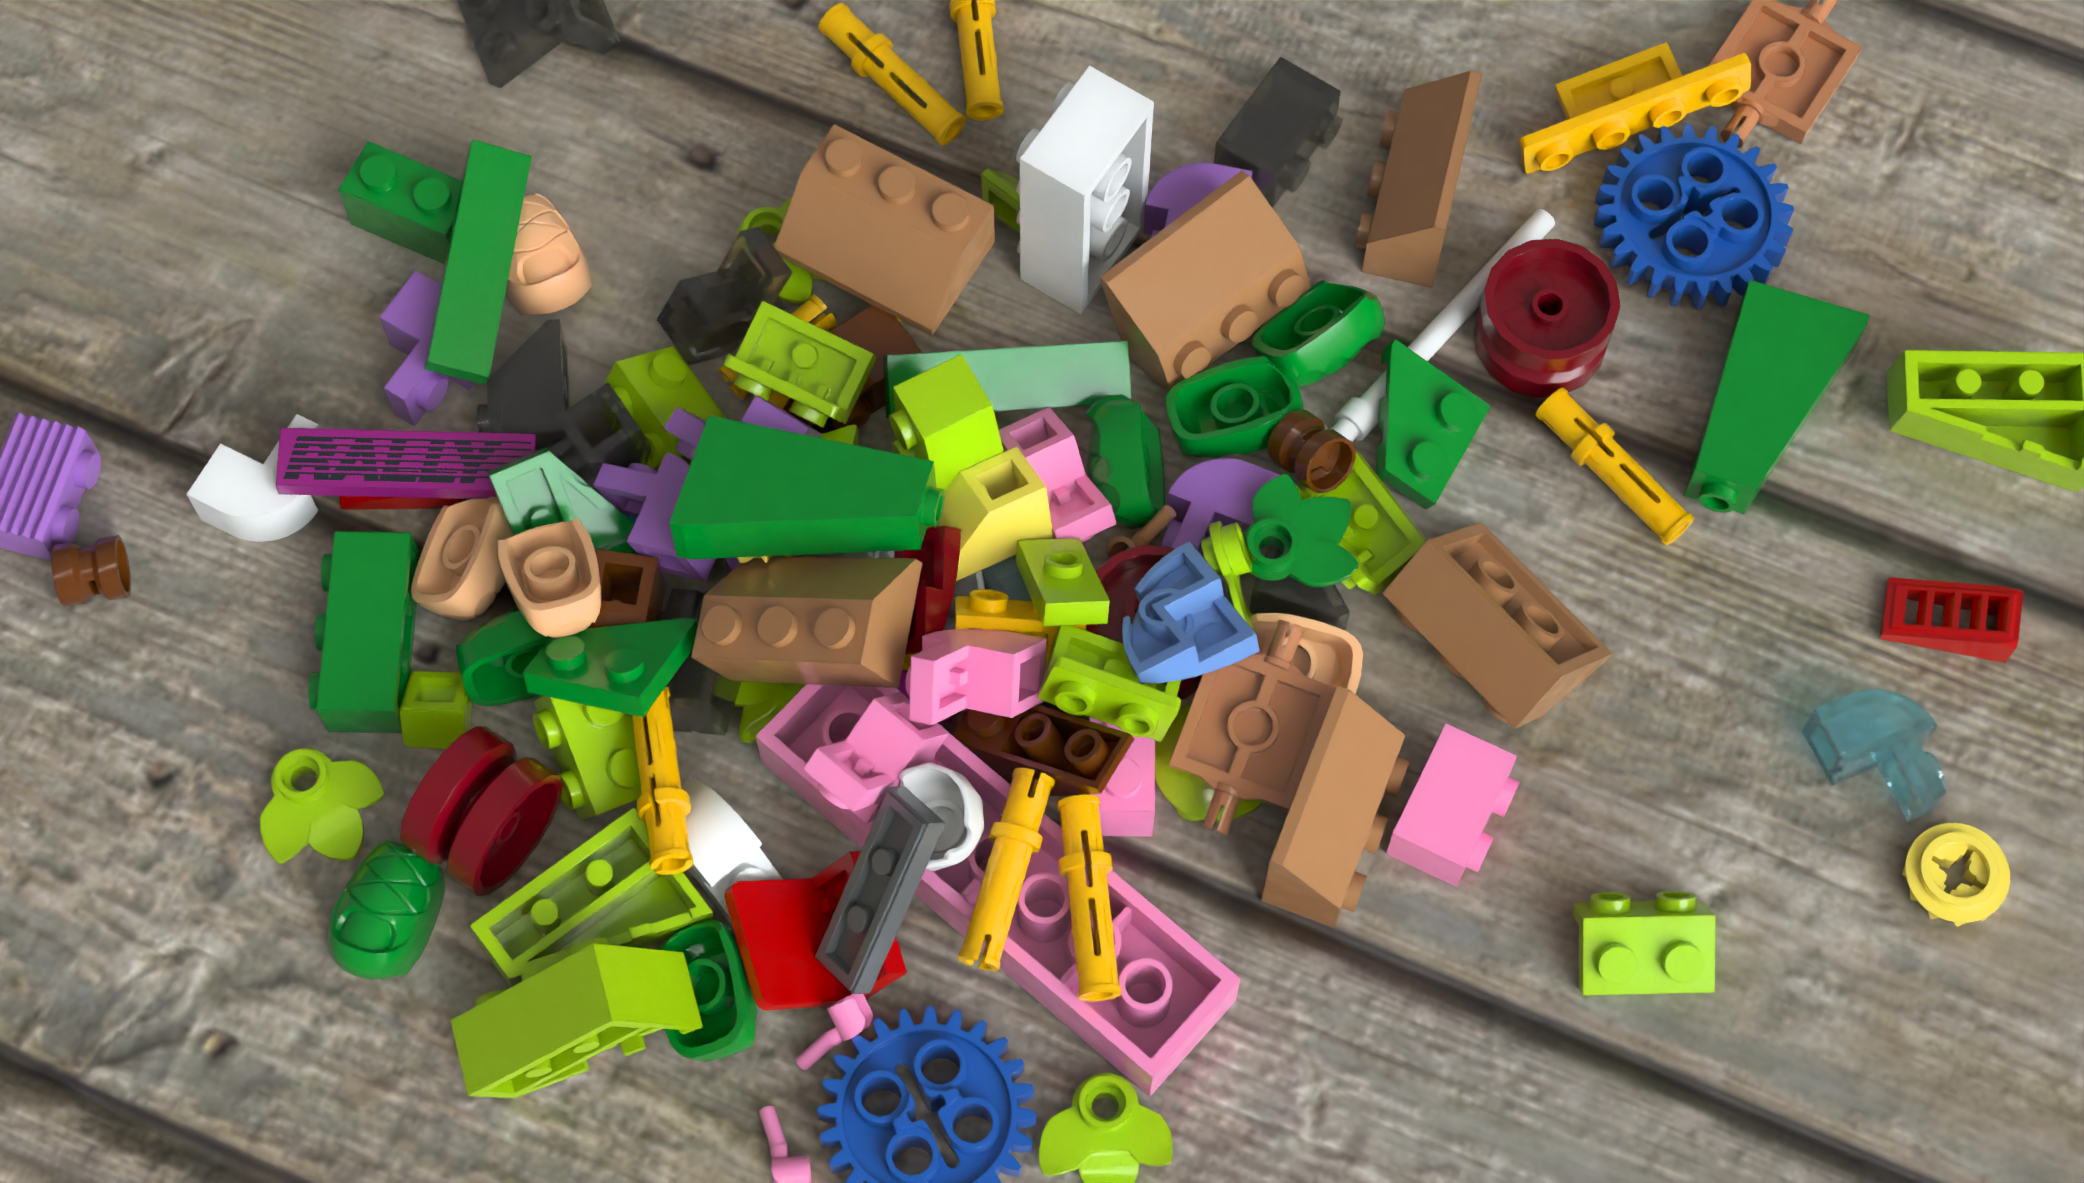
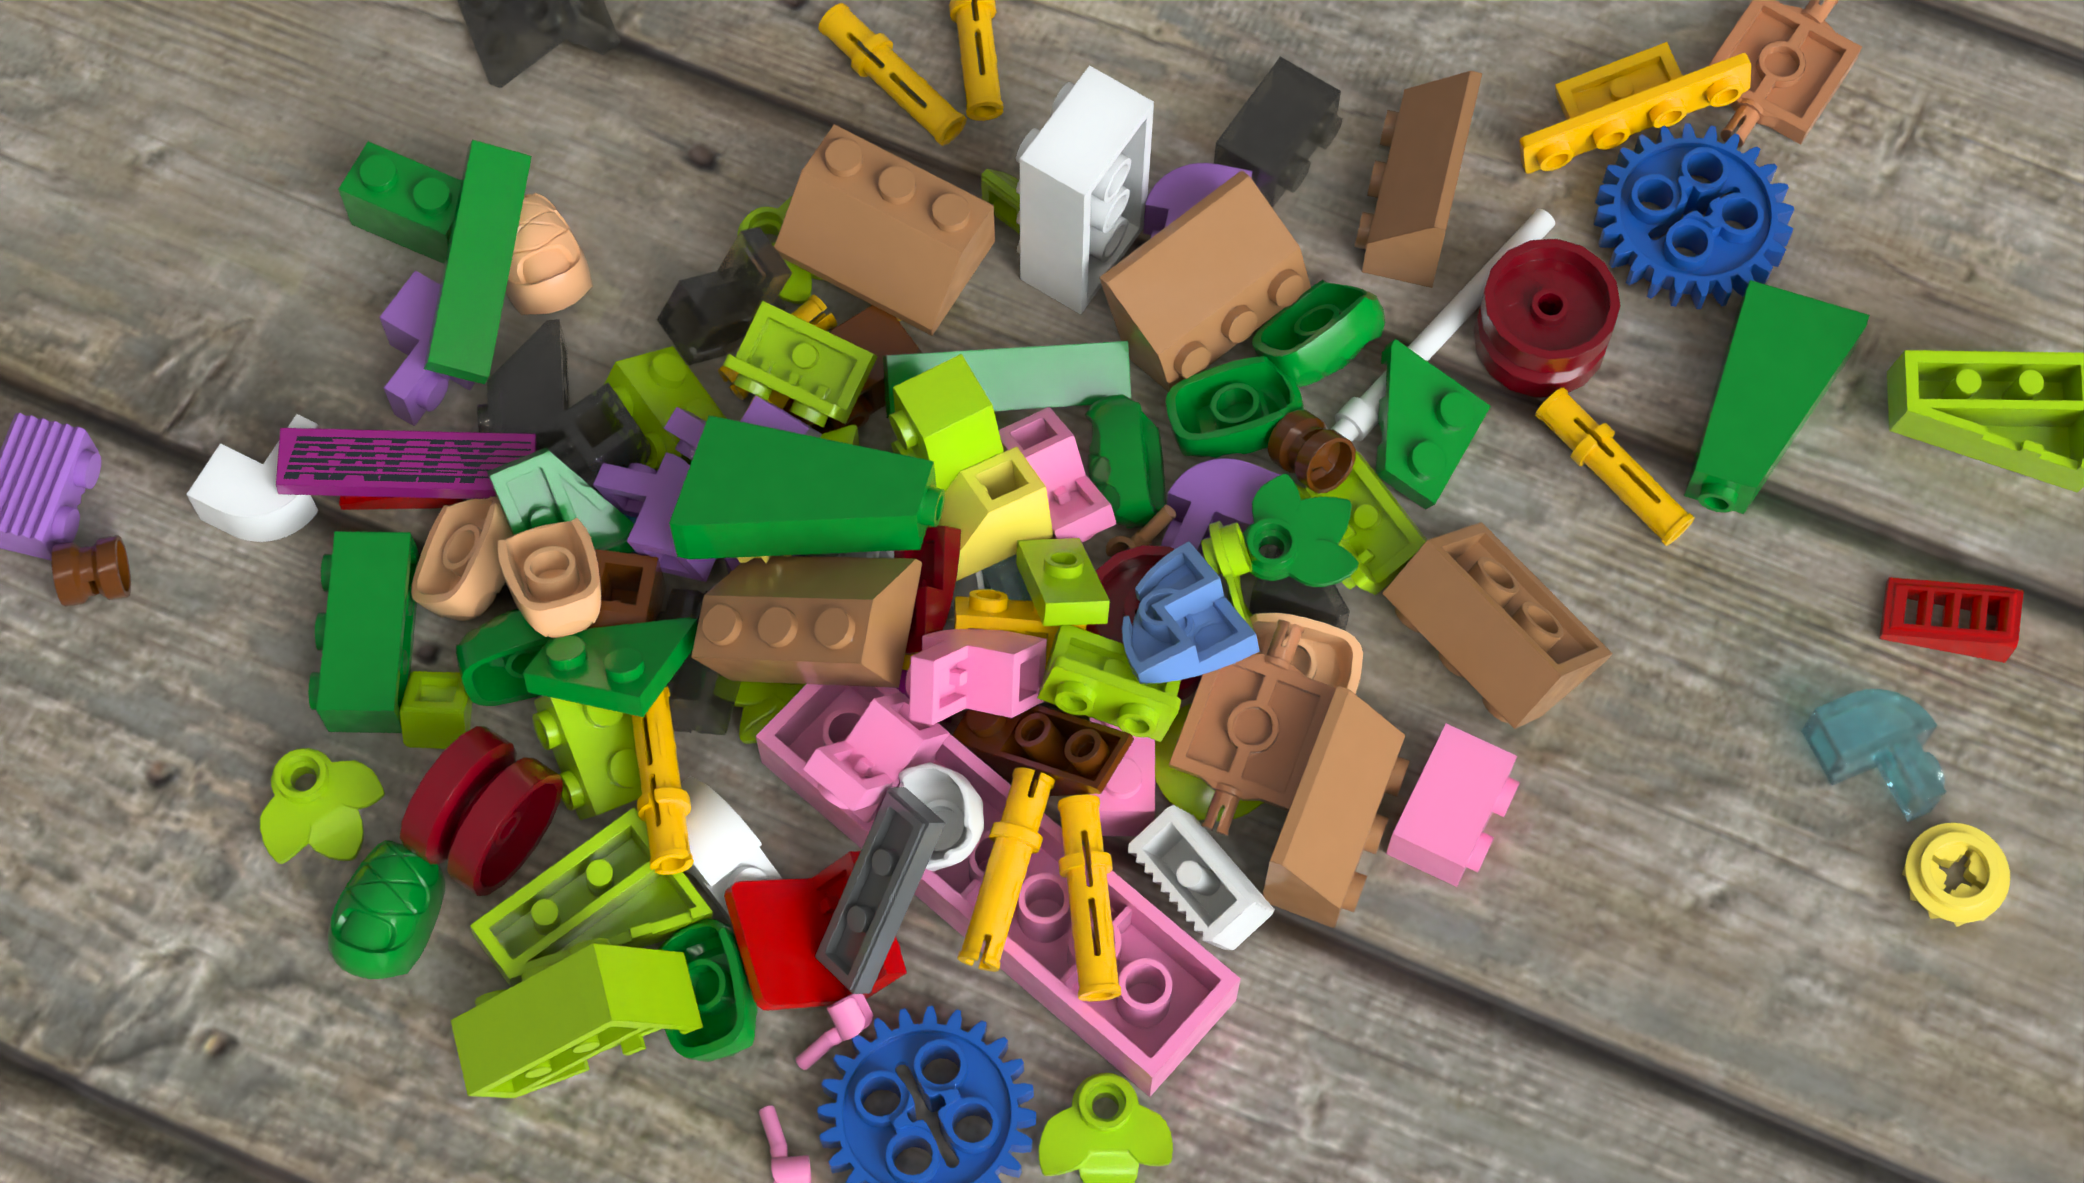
(1200, 878): none -> white brick
(1645, 944): bracket -> none

